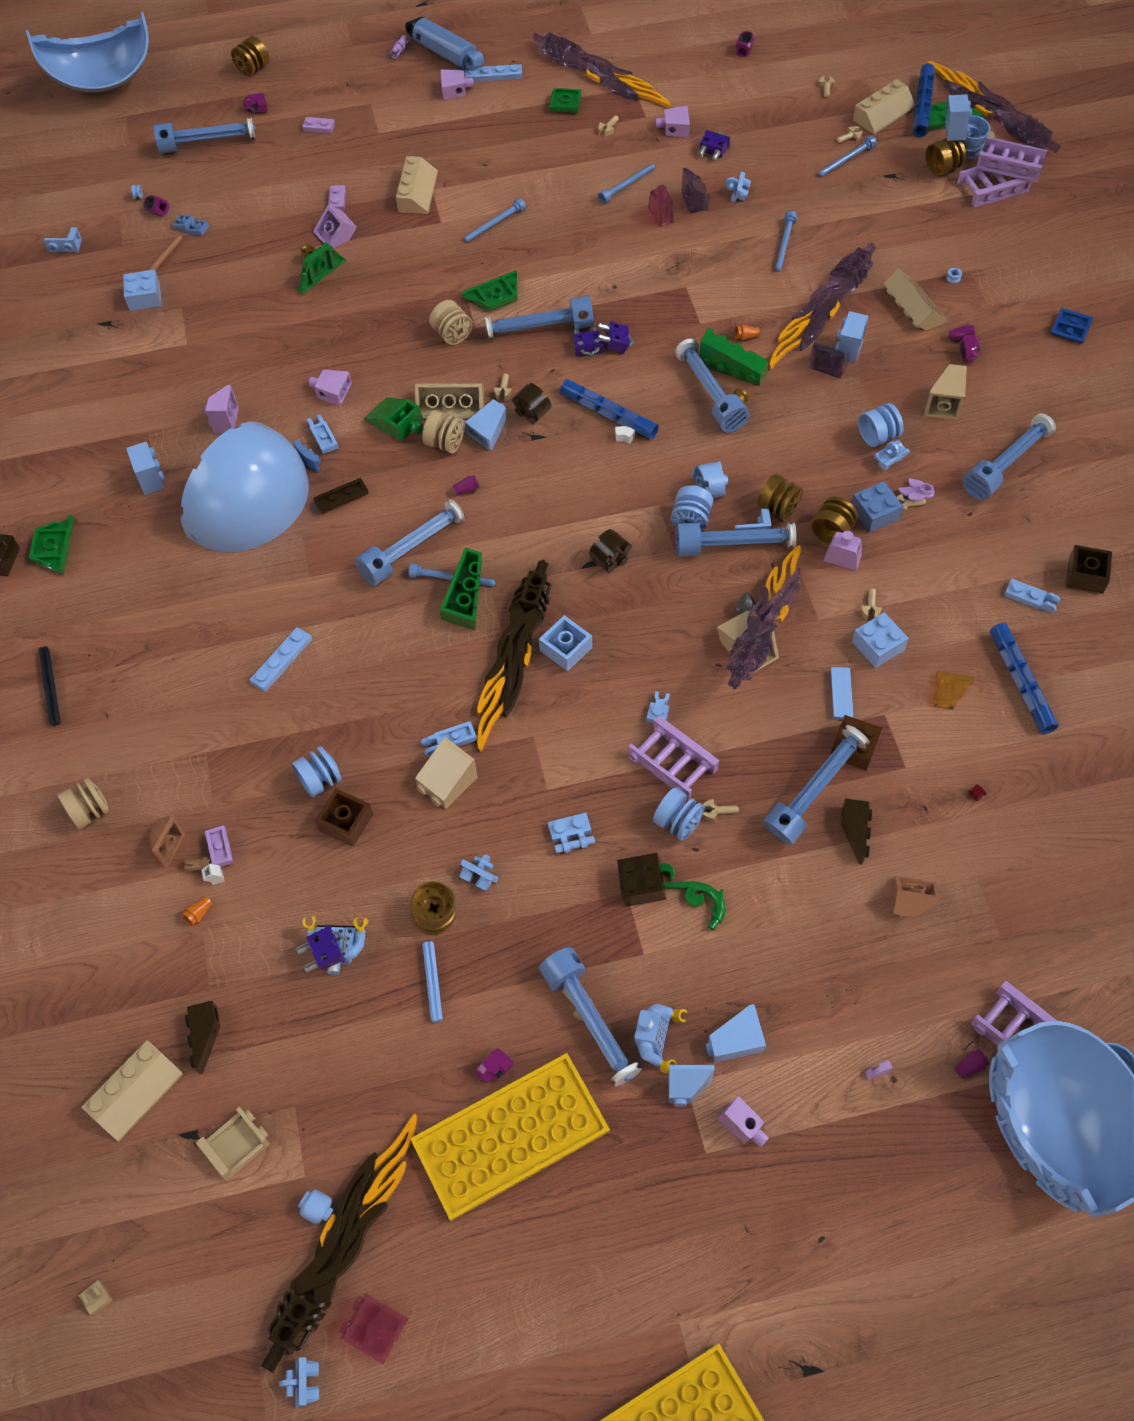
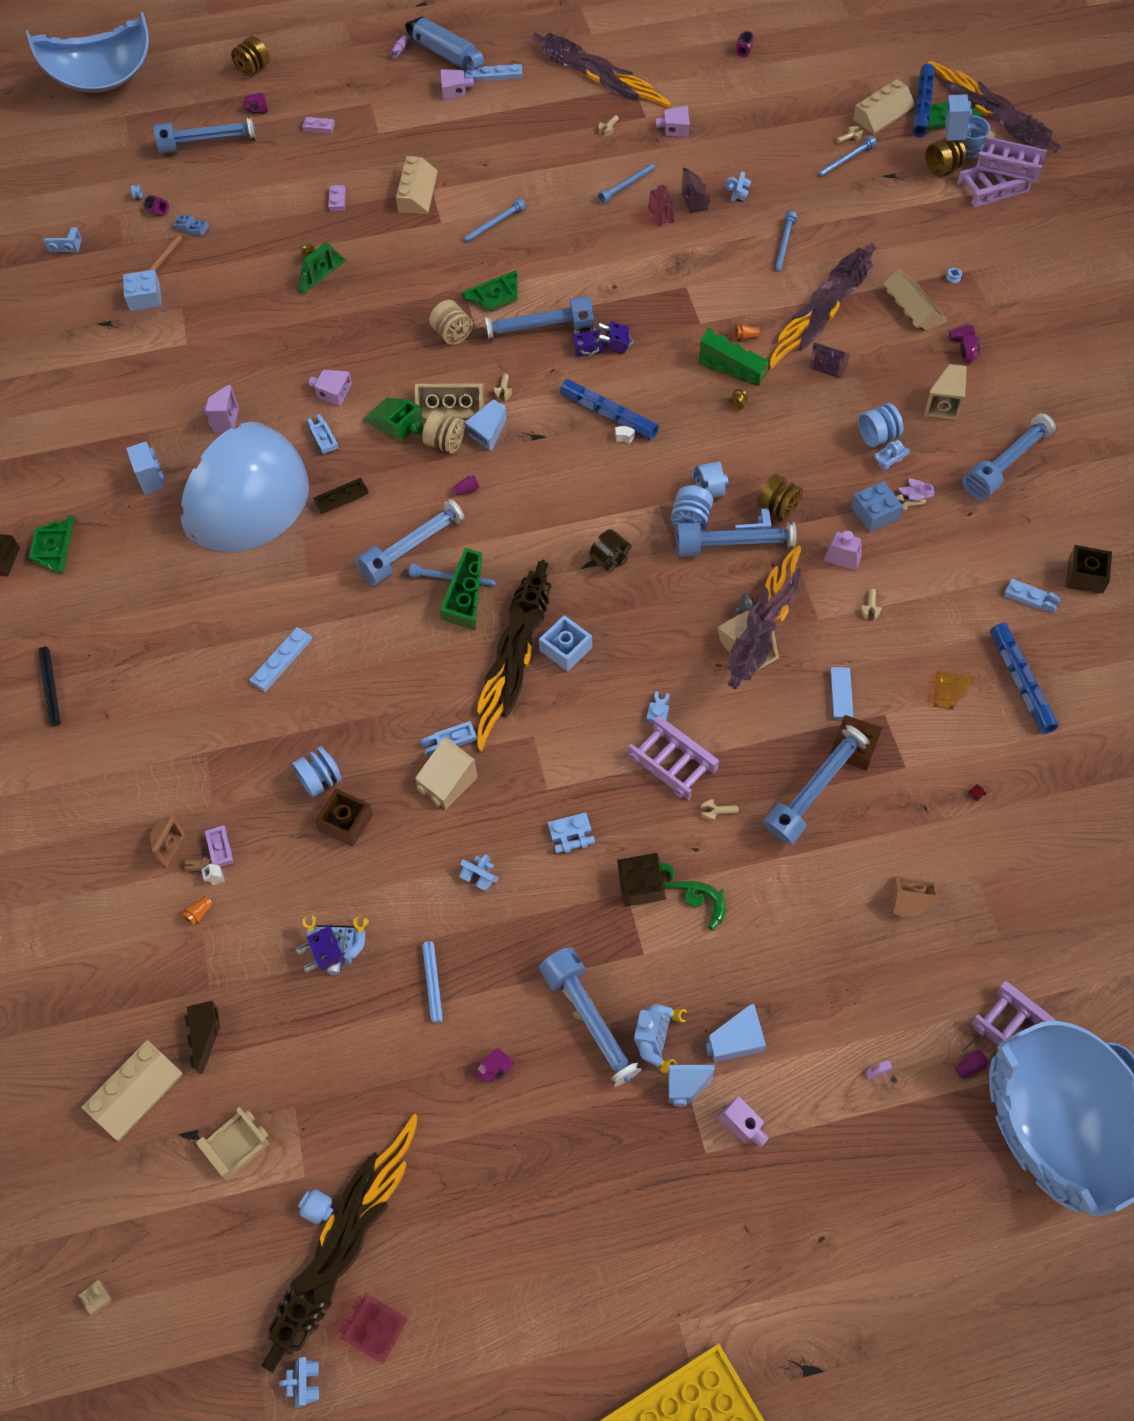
(83, 803): tan wheel -> none
(308, 457): medium blue slope -> none
(334, 227): lavender slope -> none
(435, 897): pearl gold wheel -> none
(509, 1136): yellow plate -> none
(531, 403): dark brown brick -> none
(565, 100): green plate -> none
(681, 816): light blue wheel -> none
(714, 144): dark purple piece -> none
(728, 409): medium blue piece -> none
(822, 83): tan bar -> none
(833, 517): pearl gold wheel -> none
(852, 334): light blue brick -> none
(855, 826): dark brown slope -> none
(880, 640): light blue brick -> none
(1072, 325): blue slope -> none

